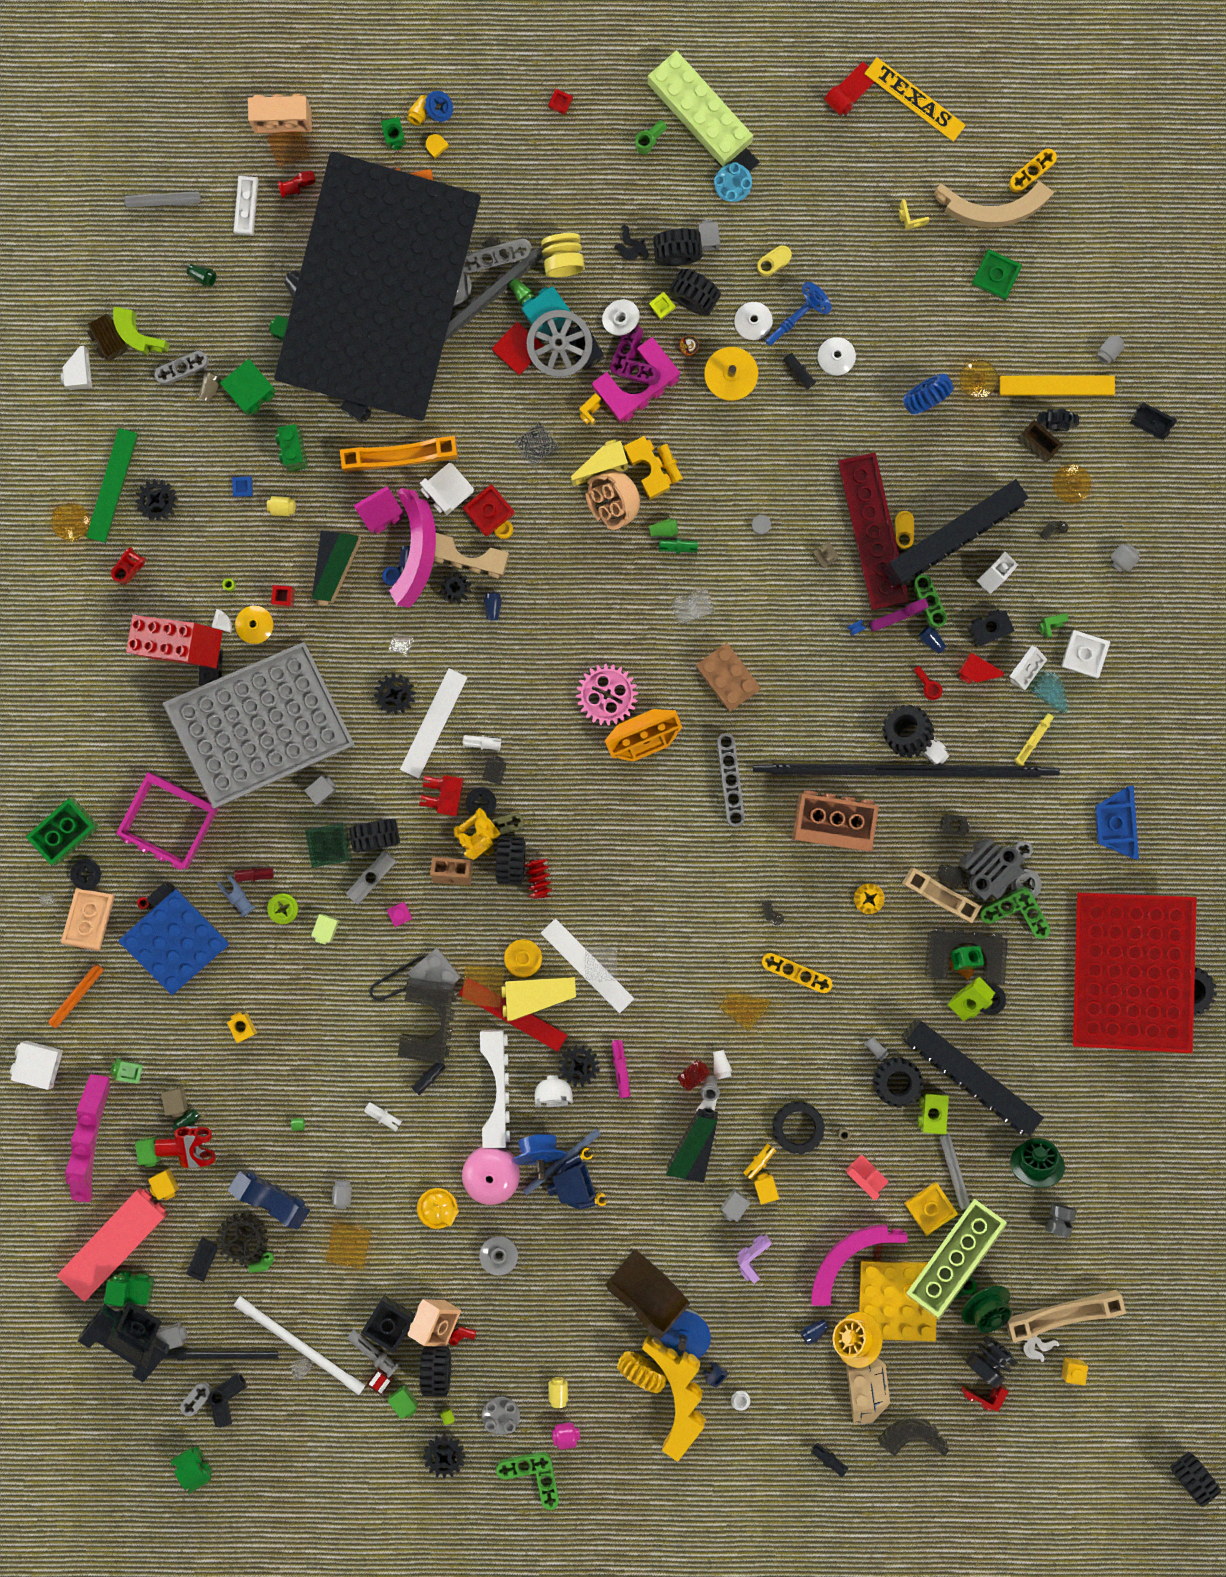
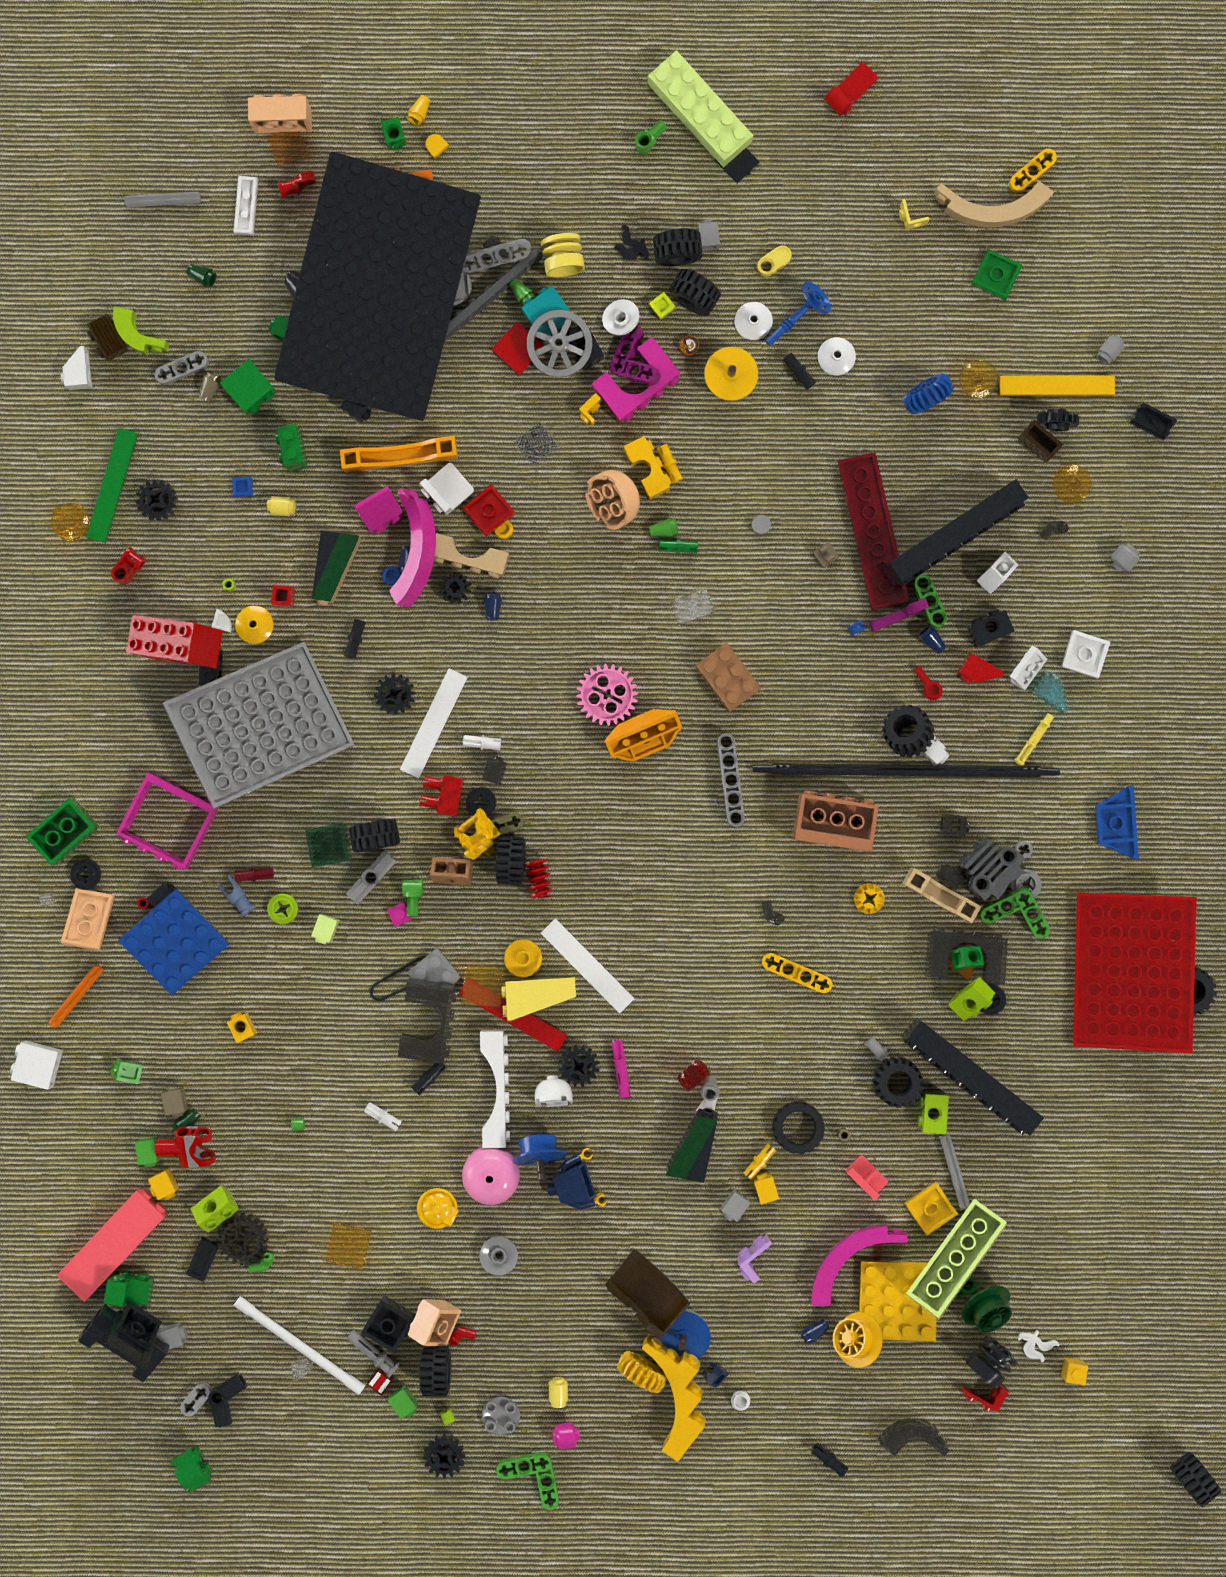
(84, 1139): dark pink arch -> none
(182, 1355): black bar -> none
(214, 1208): none -> lime brick
(258, 1192): dark blue brick -> none
(321, 789): light grey brick -> none
(341, 1194): light grey brick -> none
(354, 639): none -> black pin
(401, 644): clear slope -> none
(412, 891): none -> bright green axle
(446, 108): blue gear -> none
(553, 1168): sand blue piece -> none
(560, 101): red tile -> none
(601, 963): clear piece -> none
(606, 458): light yellow slope -> none
(721, 1065): white cone -> none
(733, 182): medium azure dish -> none
(744, 1009): clear yellow wing -> none
(868, 1391): tan wedge -> none
(904, 526): yellow piece -> none
(915, 99): yellow sticker -> none
(1037, 1163): dark green piece -> none
(1055, 621): bright green bracket -> none
(1061, 1220): dark grey wheel -> none
(1089, 1308): tan arch -> none

